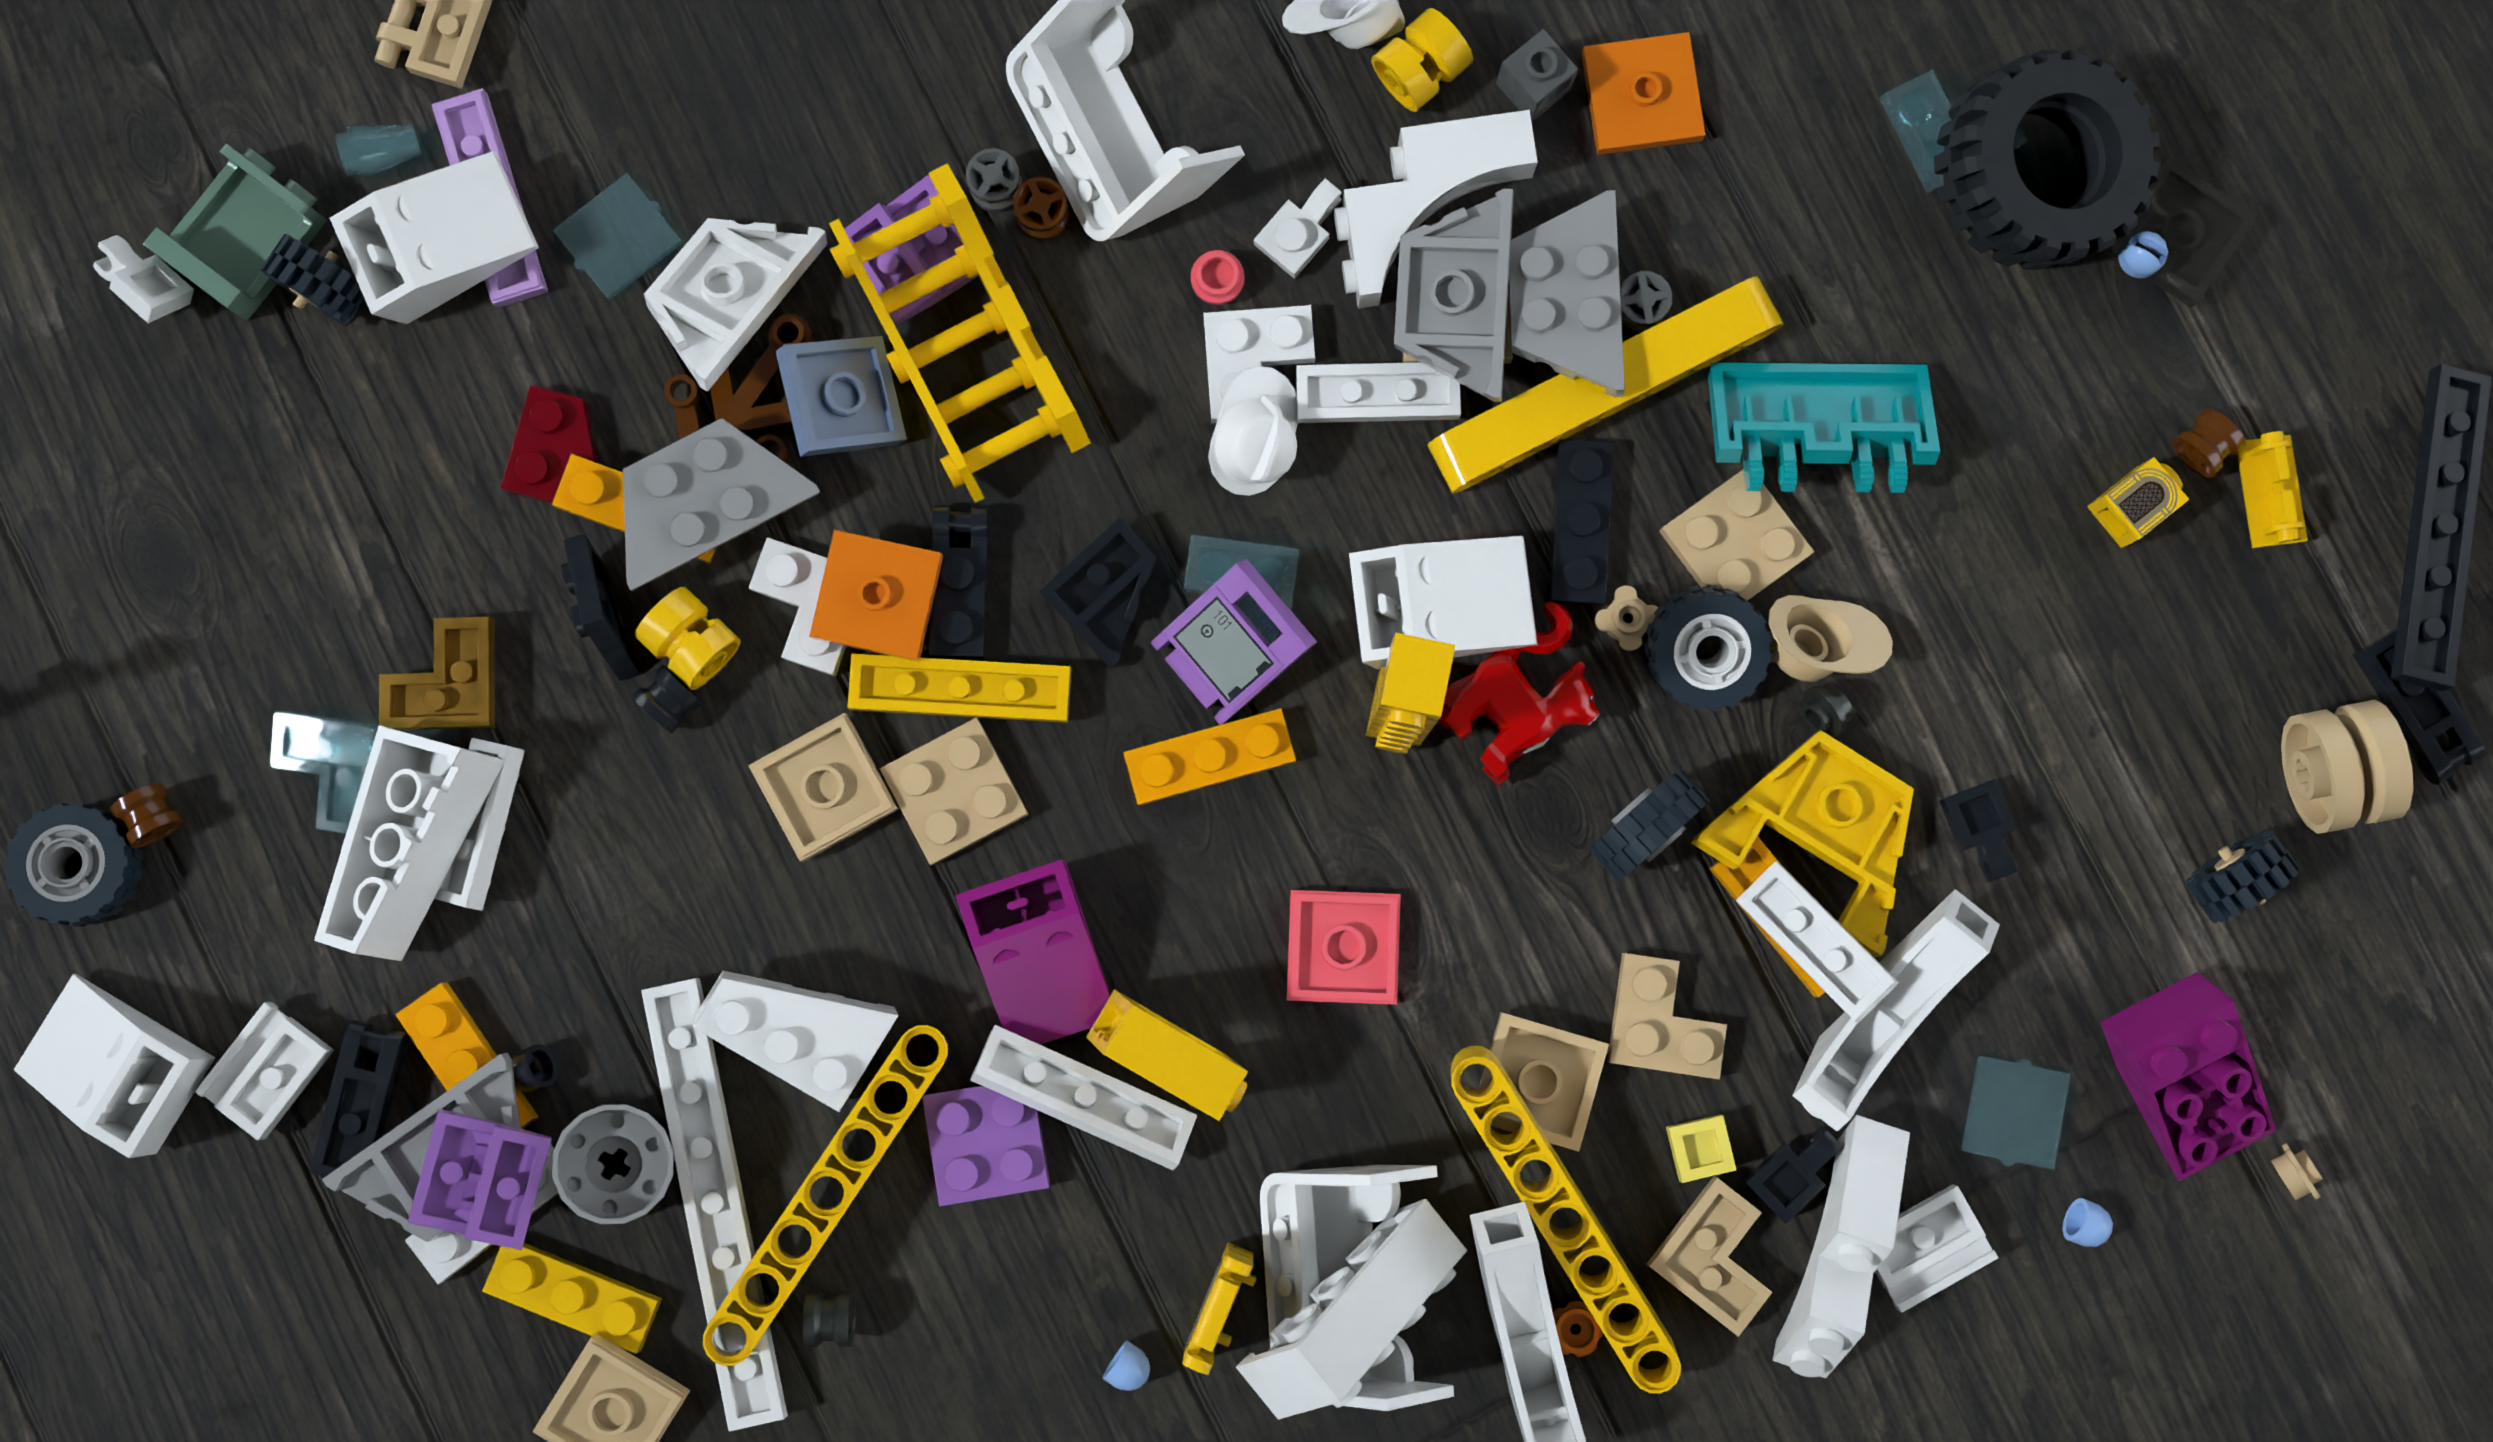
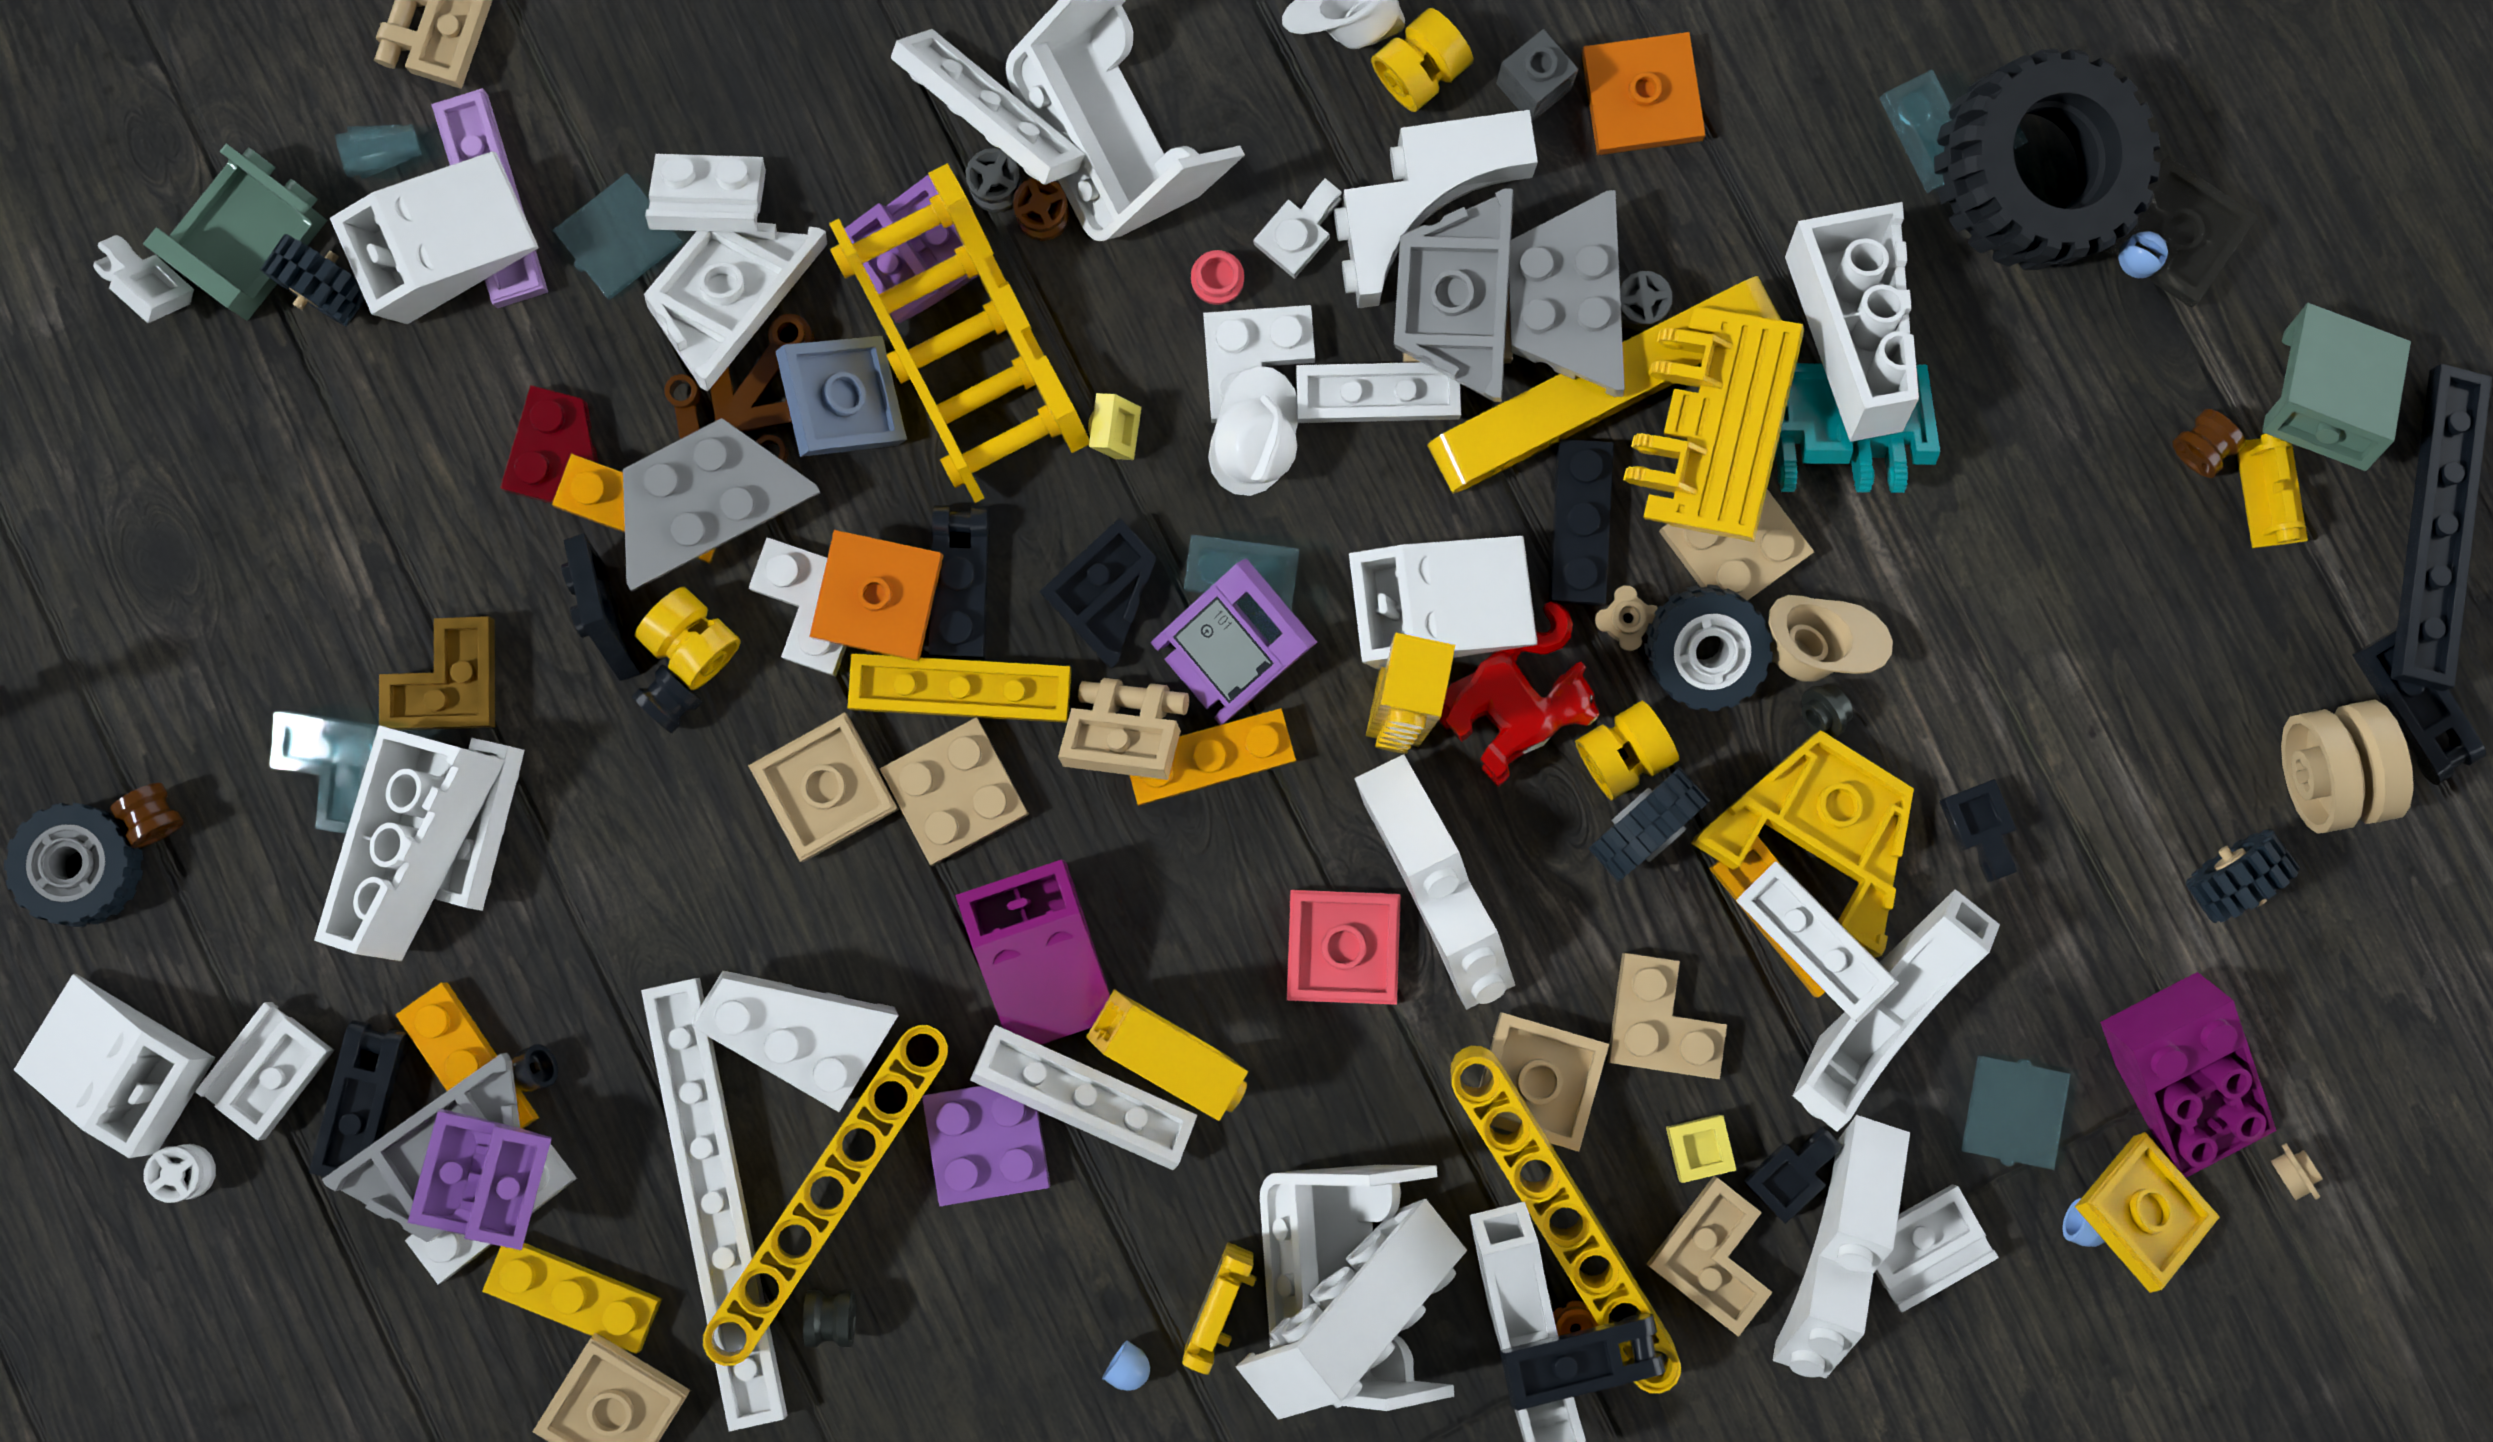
(166, 1177): none -> white wheel
(579, 1171): light grey wheel -> none
(706, 193): none -> white plate
(987, 106): none -> white plate
(1114, 426): none -> light yellow plate
(1123, 742): none -> tan plate
(1437, 881): none -> white arch
(1581, 1362): none -> black plate
(1644, 741): none -> yellow wheel
(1727, 425): none -> yellow hinge
(1858, 313): none -> white wedge
(2139, 501): brick -> none
(2147, 1212): none -> yellow plate
(2339, 387): none -> sand green panel

